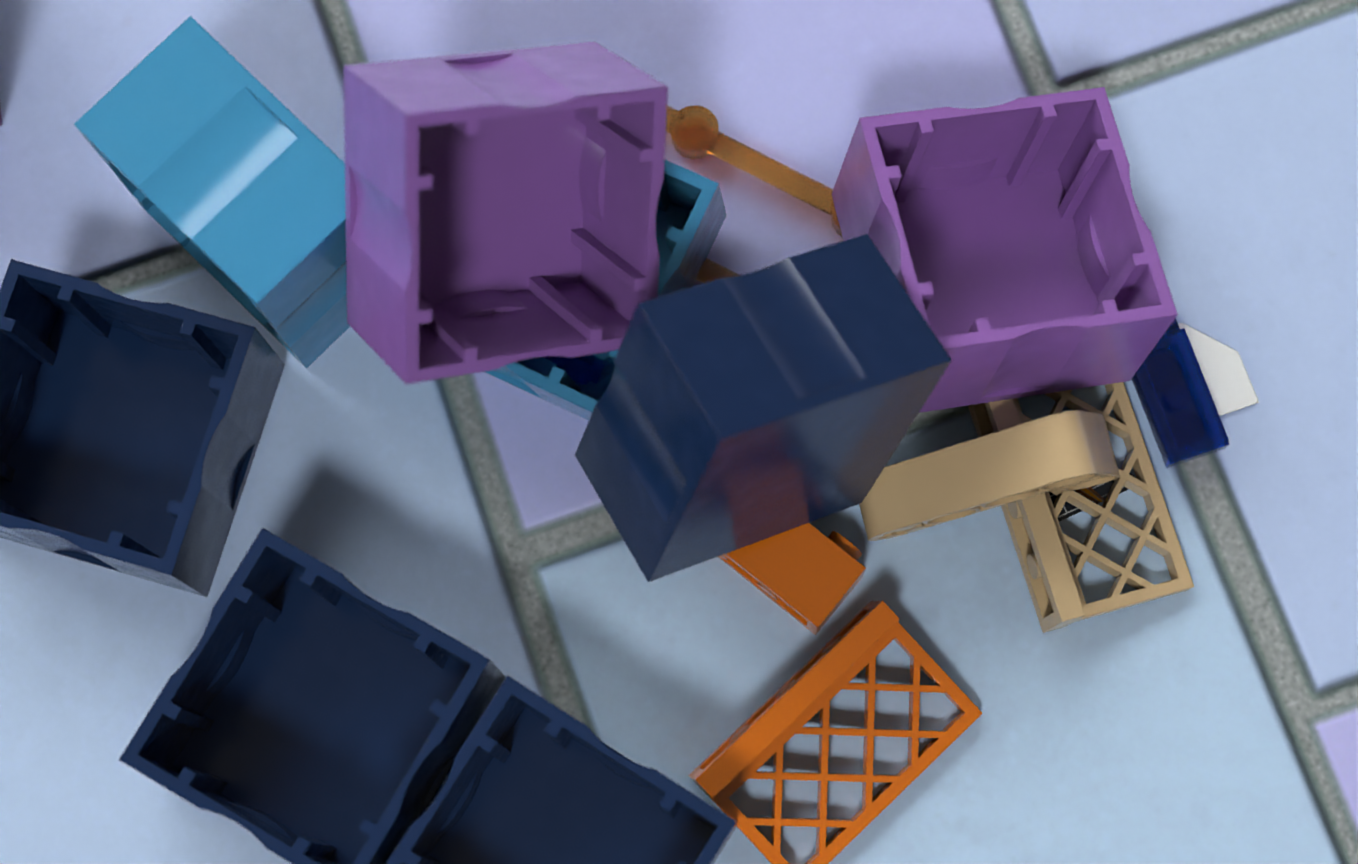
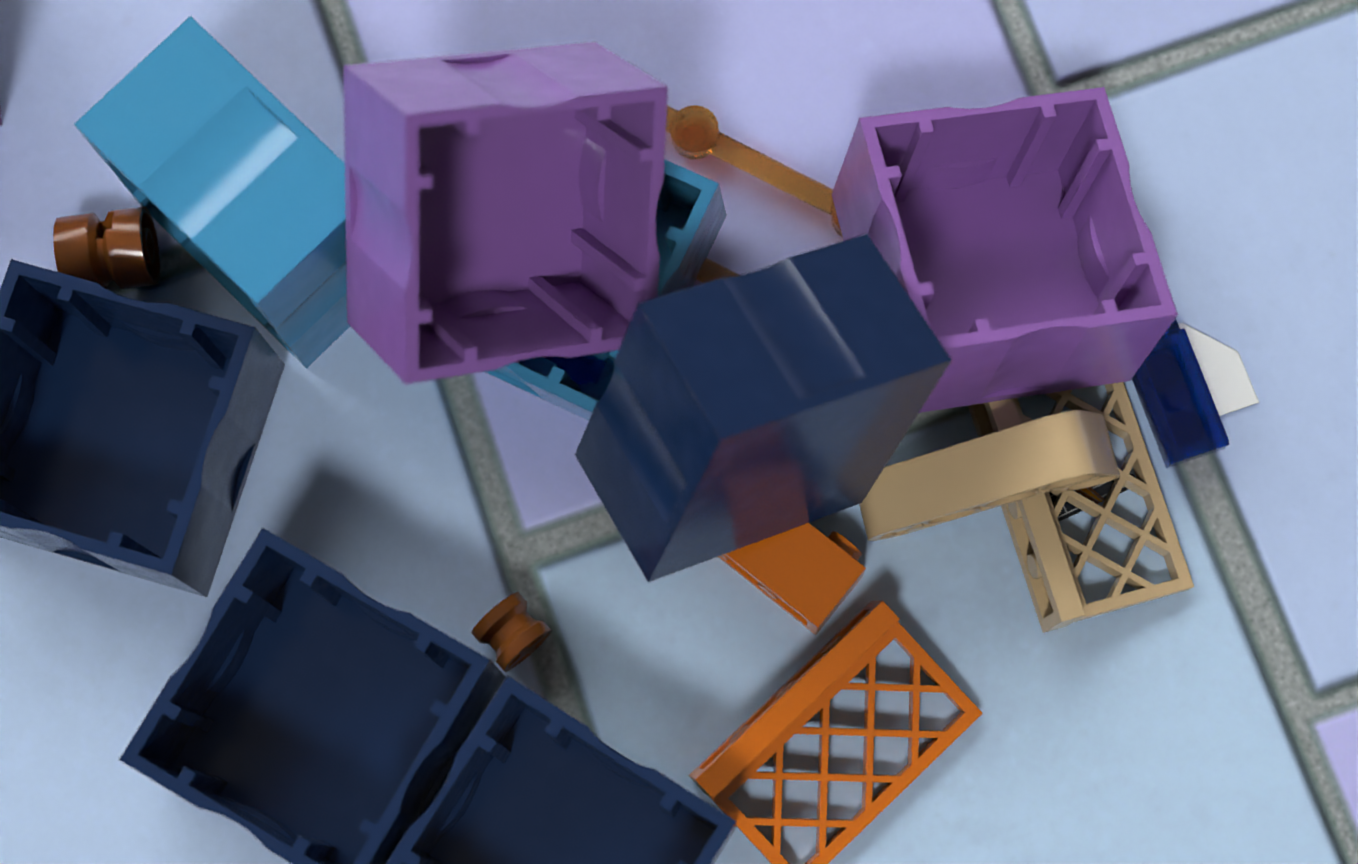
(109, 250): none -> dark orange wheel
(511, 631): none -> dark orange wheel

